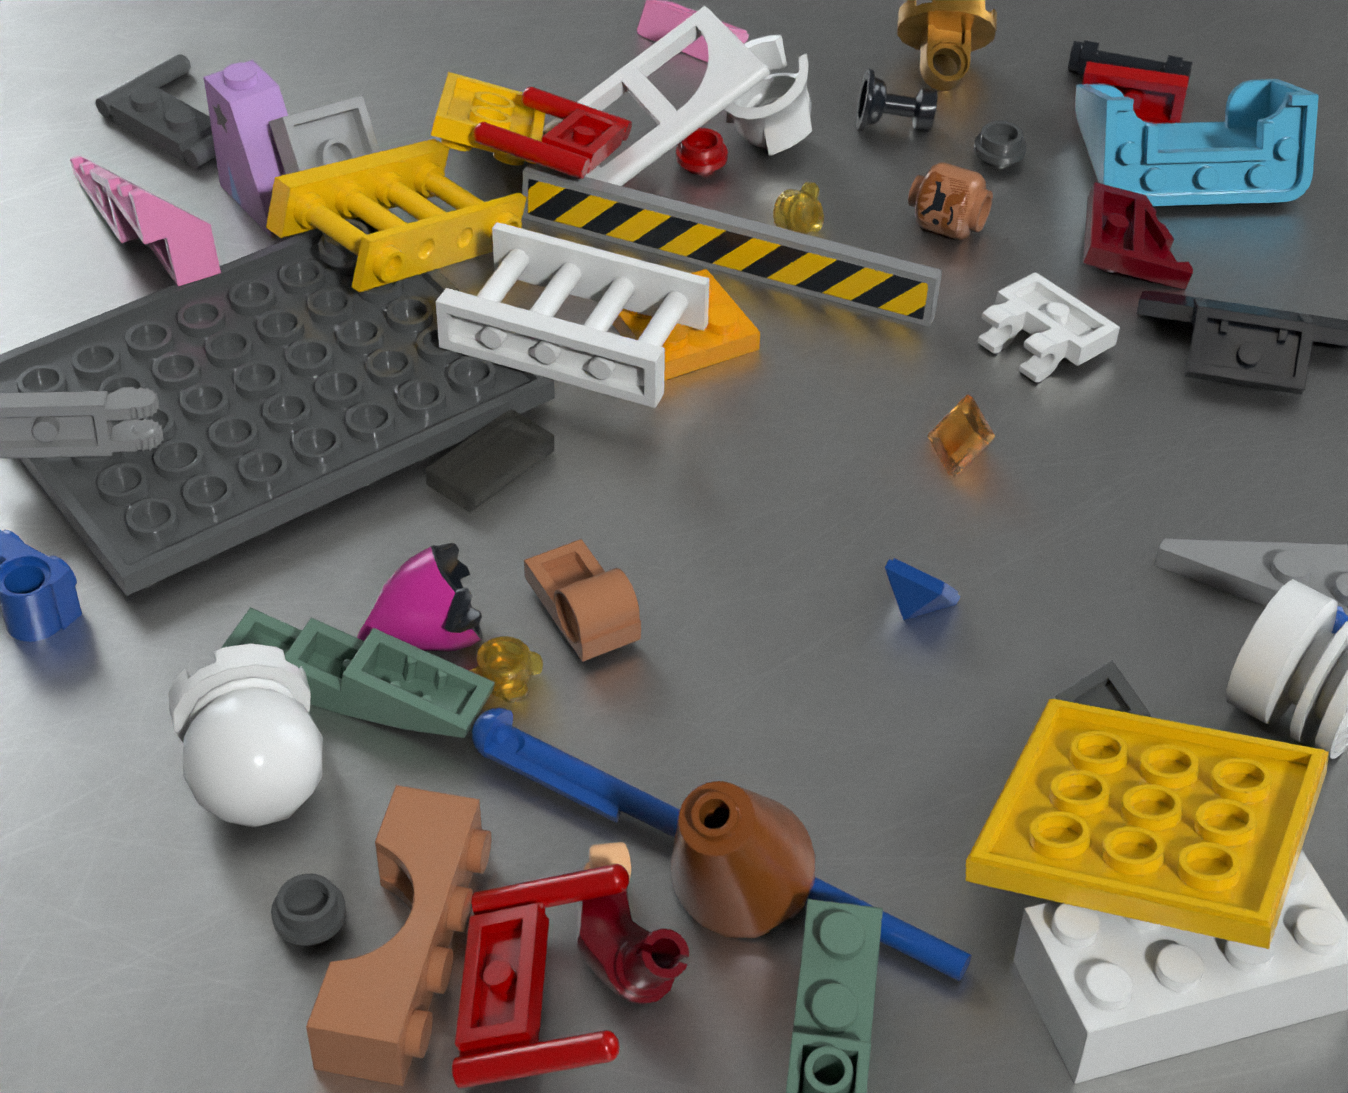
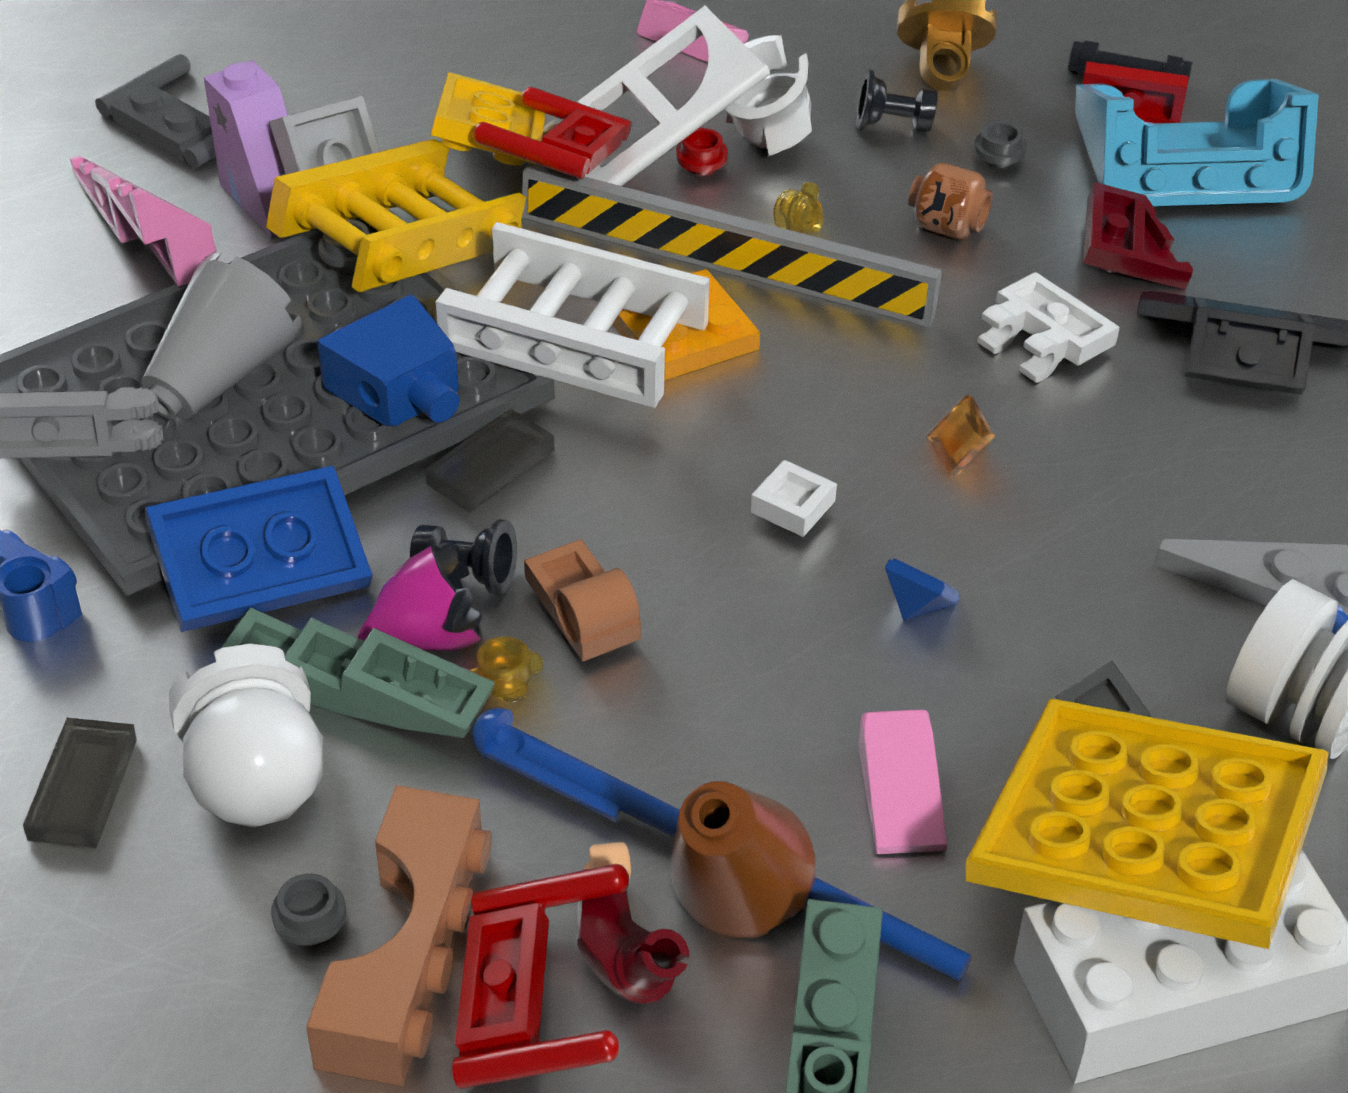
(80, 783): none -> clear smoke tile
(218, 335): none -> light grey cone
(257, 547): none -> blue plate
(393, 365): none -> blue torso
(489, 556): none -> black piece
(793, 498): none -> white plate
(902, 781): none -> bright pink slope

